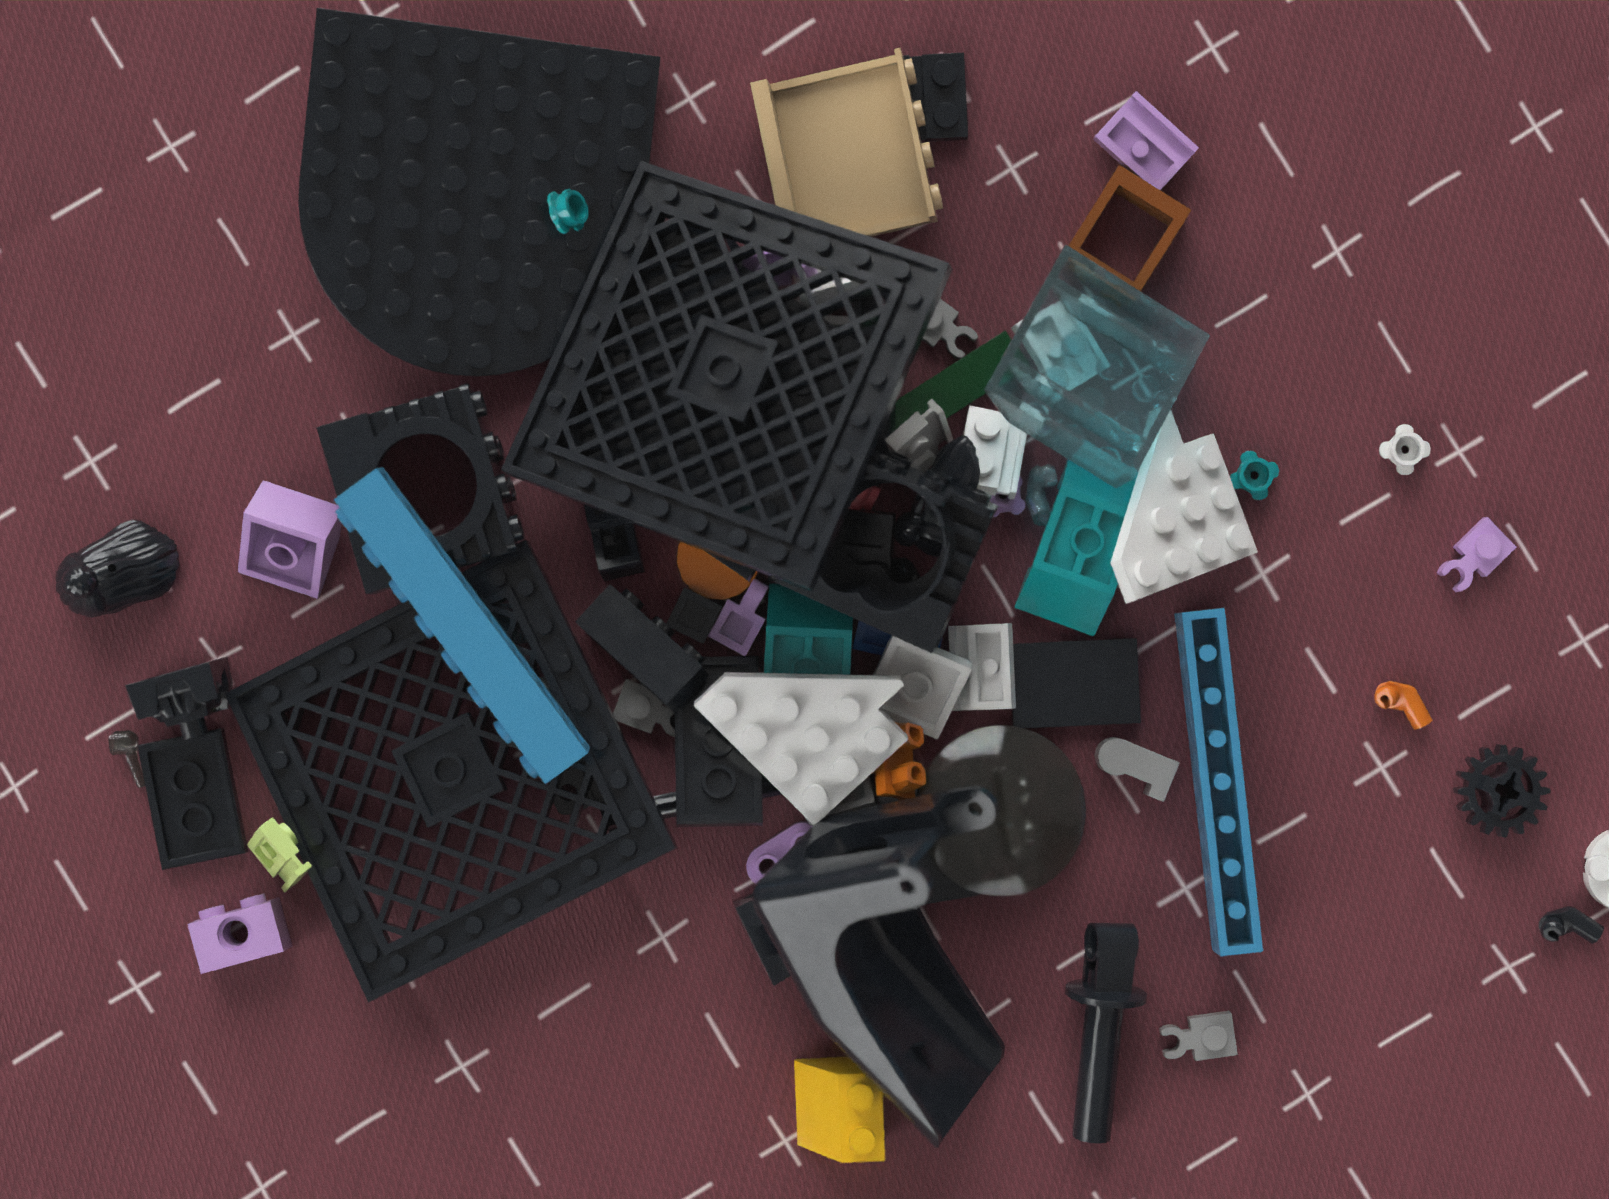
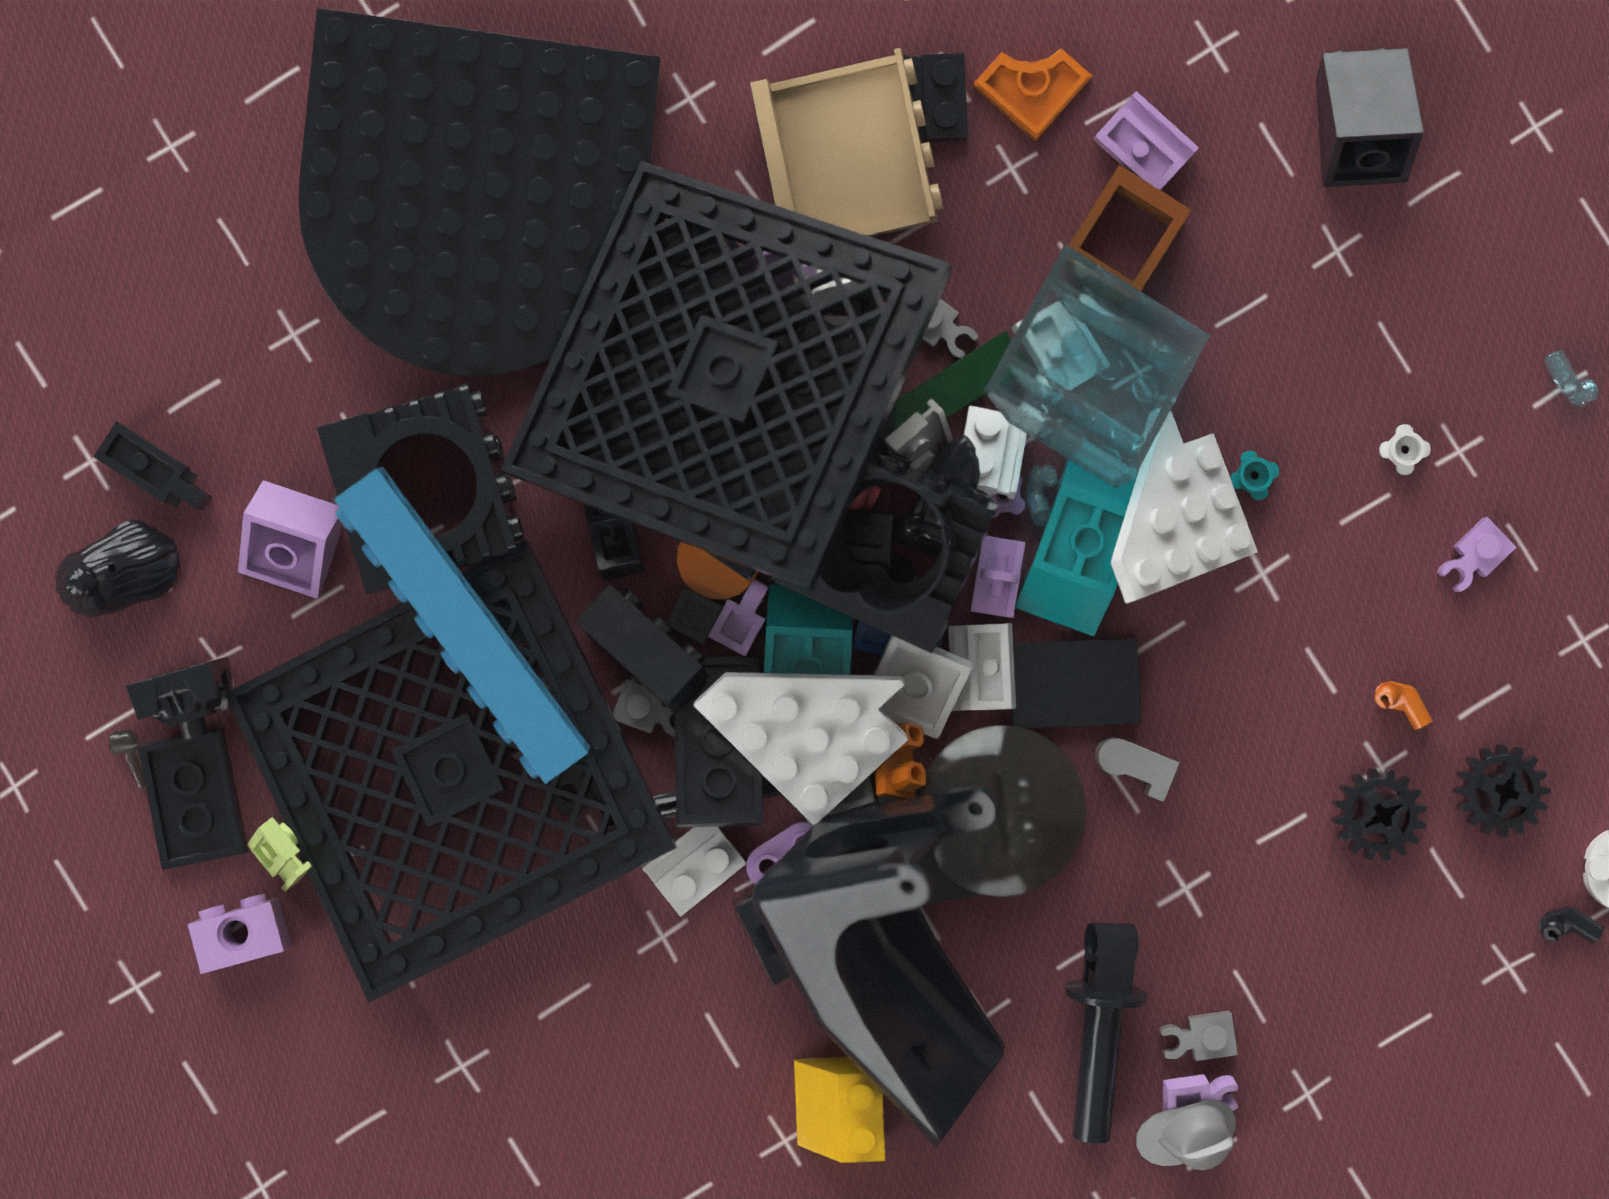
(150, 468): none -> black hinge
(567, 210): teal plate -> none
(695, 868): none -> white plate
(997, 576): none -> lavender hips
(1032, 91): none -> orange tile
(1188, 1135): none -> light grey piece
(1196, 1088): none -> lavender plate
(1218, 782): dark azure brick -> none
(1367, 117): none -> slope
(1389, 829): none -> black gear
(1566, 379): none -> clear light blue arm

